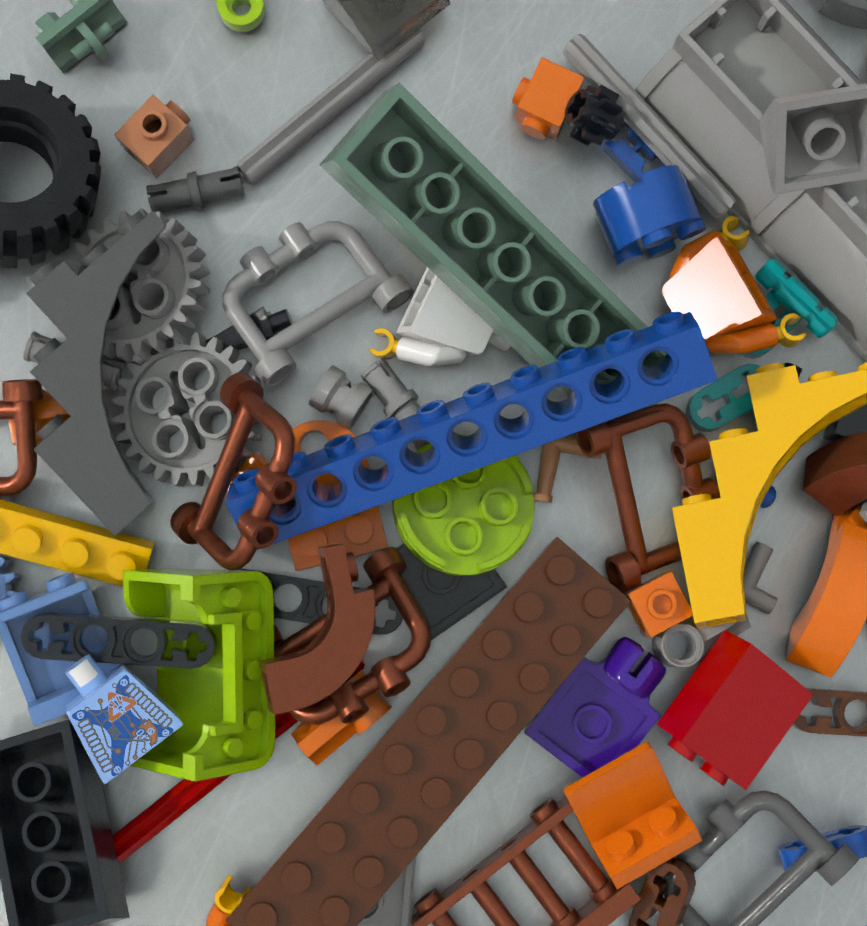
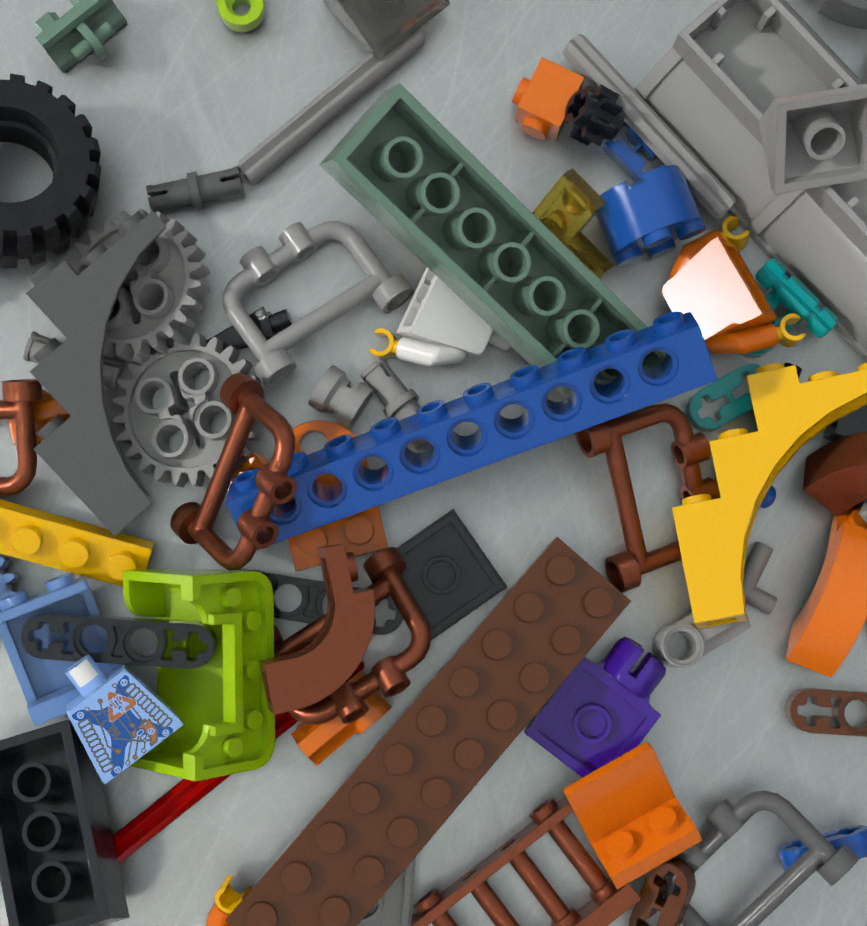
(156, 135): nougat brick -> none
(469, 520): lime tile -> none
(549, 463): medium nougat piece -> none
(566, 213): none -> clear yellow plate
(658, 604): orange brick -> none
(734, 711): red brick -> none

